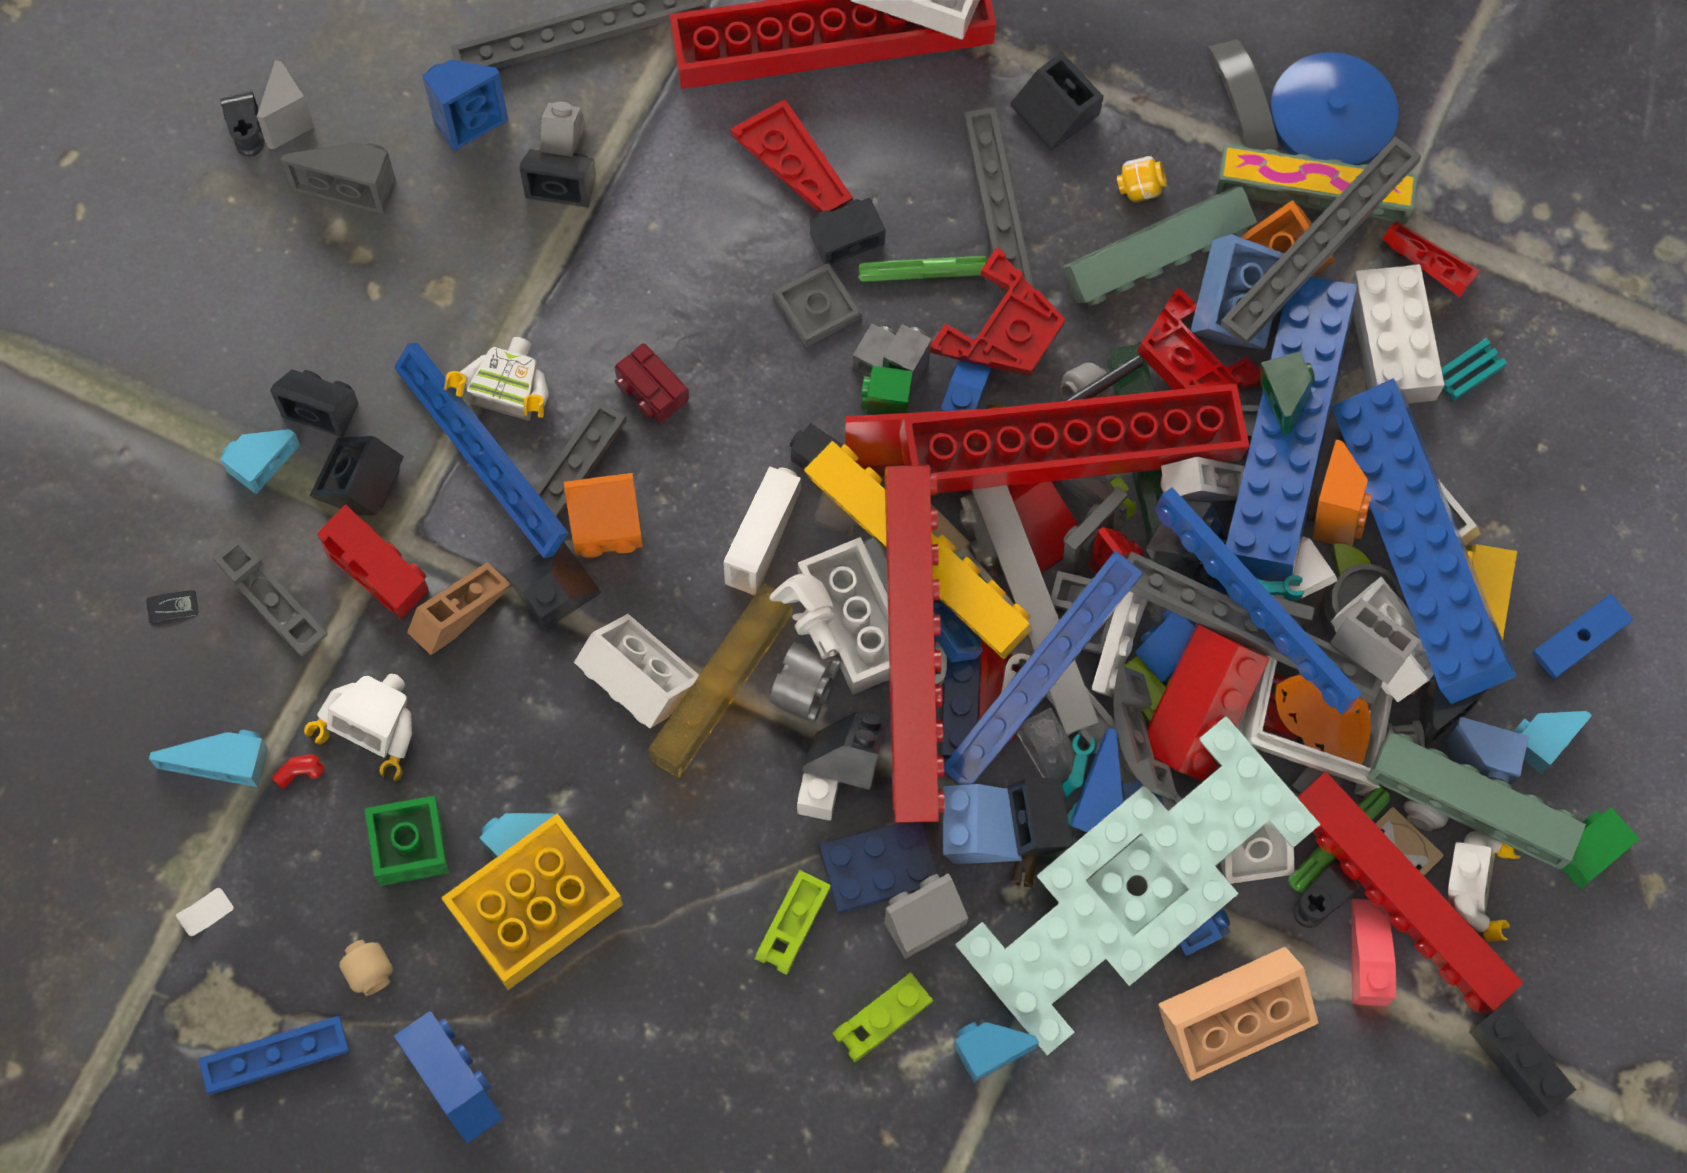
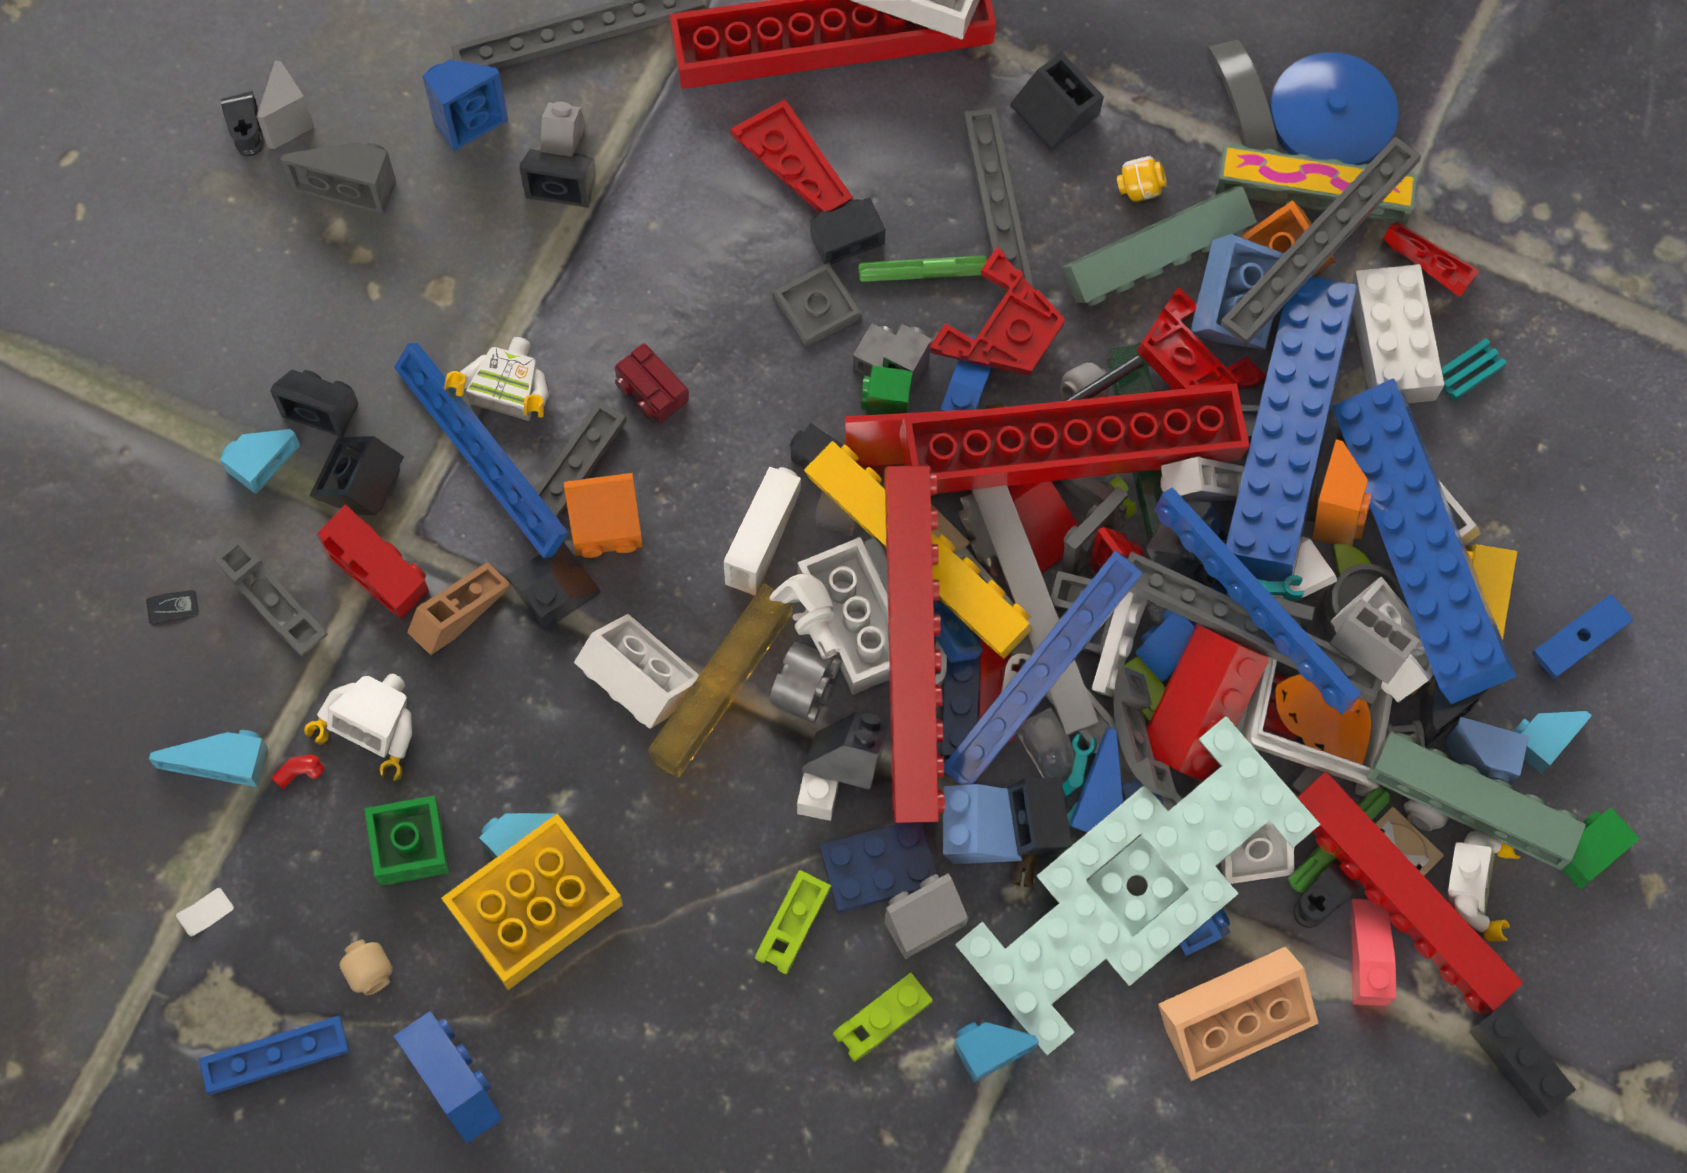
(1287, 387): slope -> none

